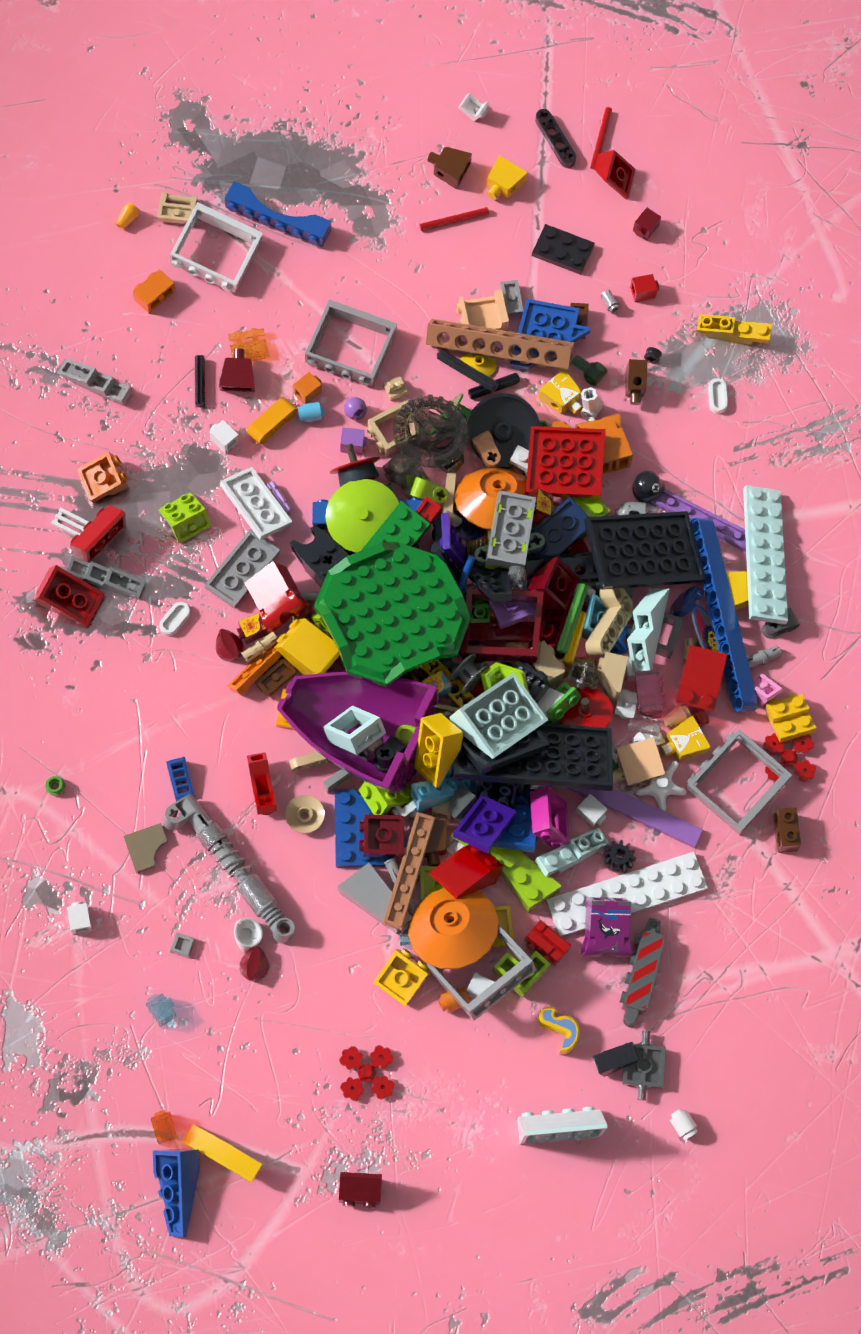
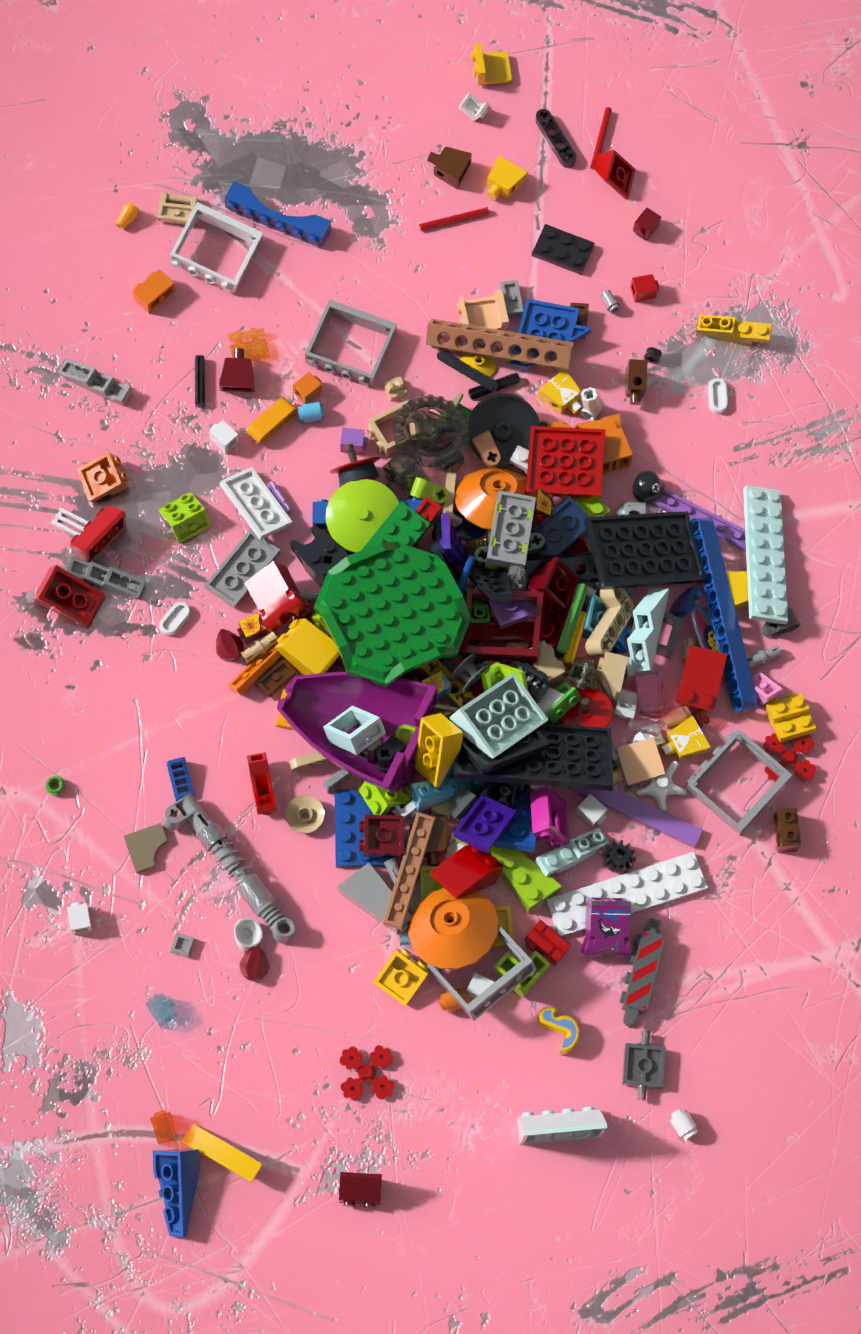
(355, 408): medium lavender piece -> none
(490, 66): none -> yellow bracket
(592, 371): clear green axle -> none
(616, 1059): black slope -> none

